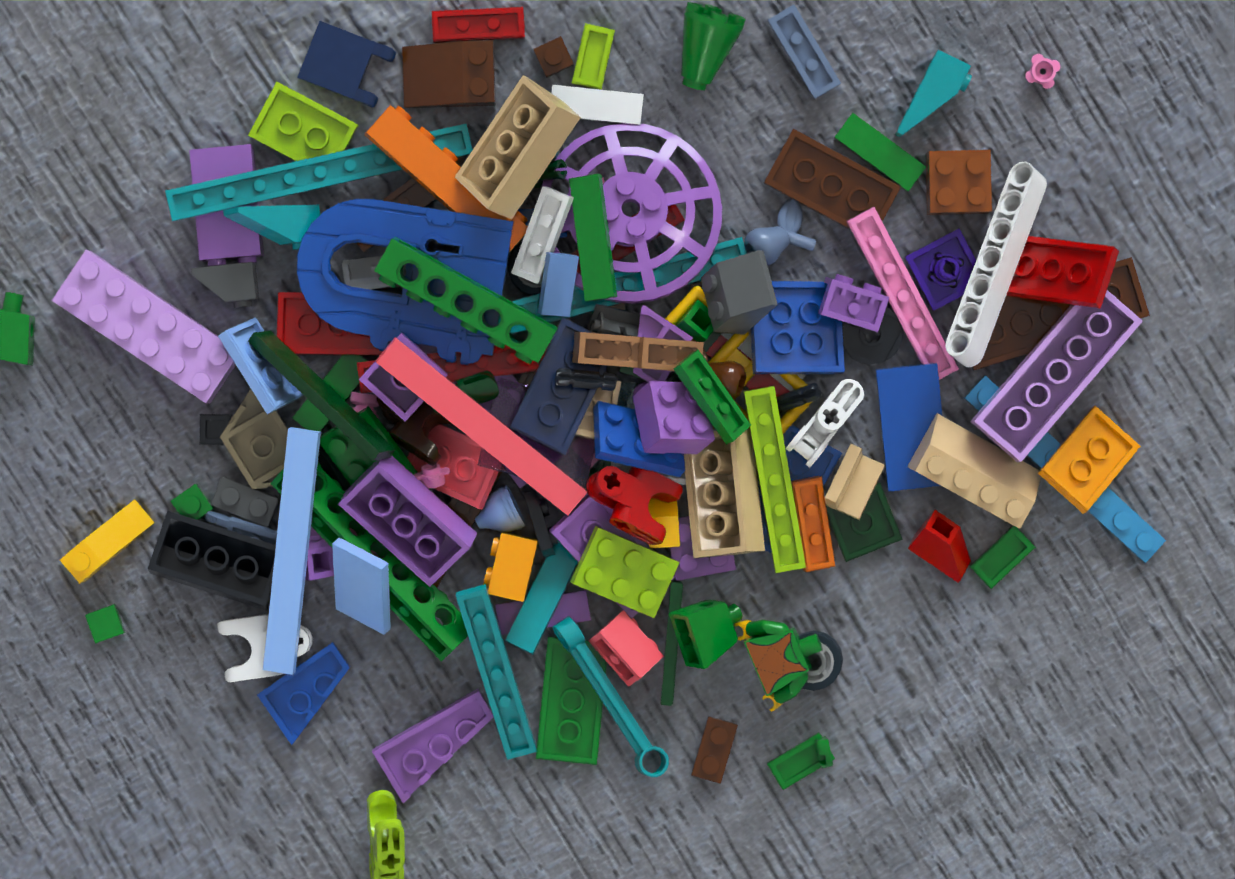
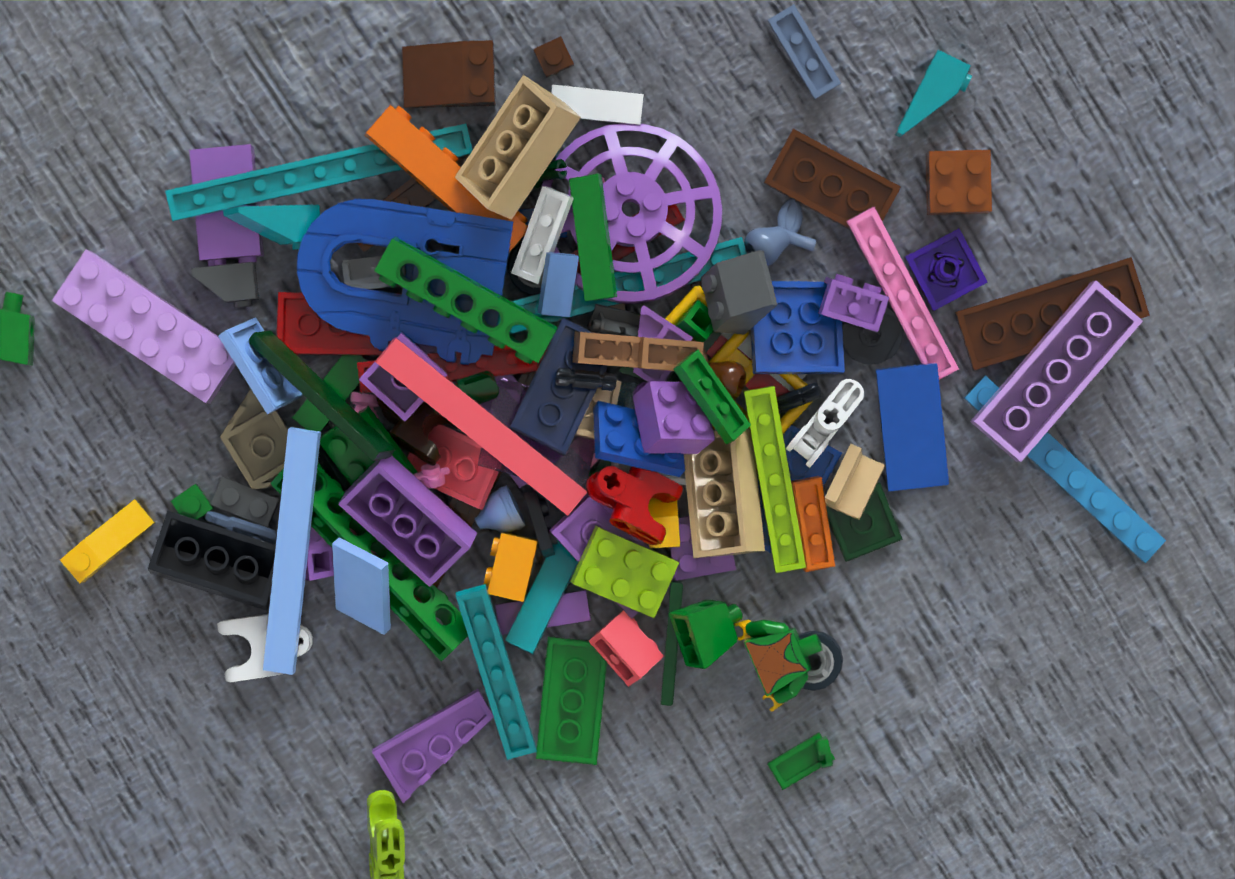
(105, 623): green tile -> none
(211, 428): black tile -> none
(299, 696): blue wing -> none
(300, 126): lime plate -> none
(340, 60): dark blue flag -> none
(478, 24): red tile -> none
(574, 642): teal piece -> none
(593, 56): lime tile -> none
(706, 42): green cone -> none
(714, 749): reddish brown plate -> none
(880, 152): green tile -> none
(942, 545): red slope -> none
(976, 471): tan slope -> none
(996, 264): white beam -> none
(1002, 556): green tile -> none
(1039, 63): bright pink plate -> none
(1063, 271): red plate -> none
(1089, 459): light orange tile -> none

